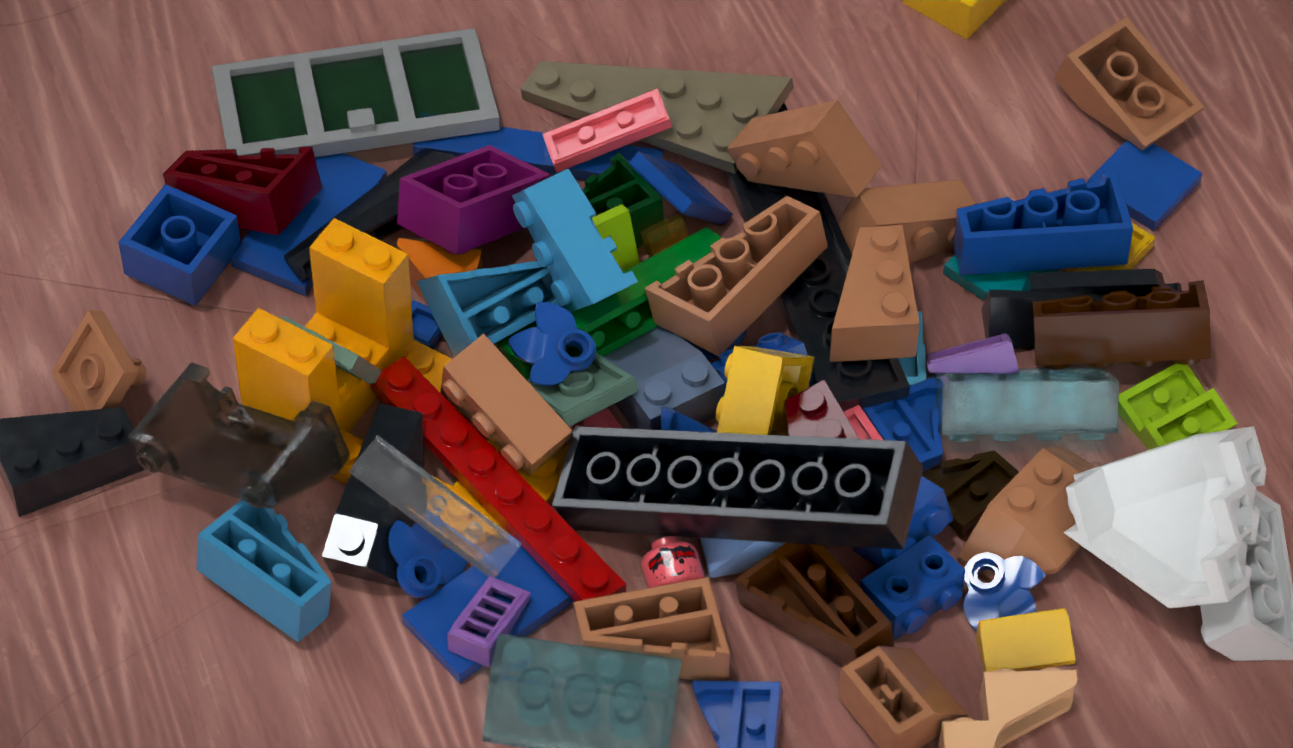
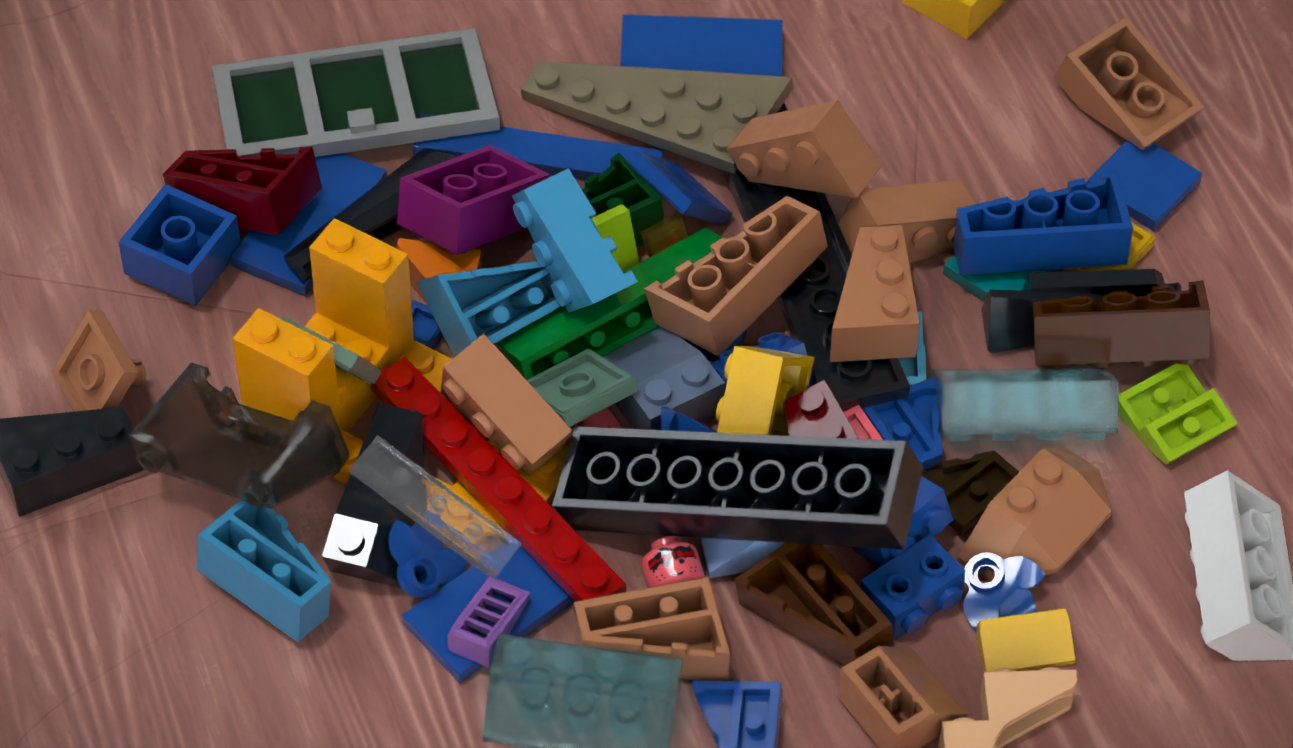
(547, 345): blue plate -> none
(607, 130): coral tile -> none
(702, 44): none -> blue tile
(982, 356): medium lavender slope -> none
(1175, 516): white panel -> none

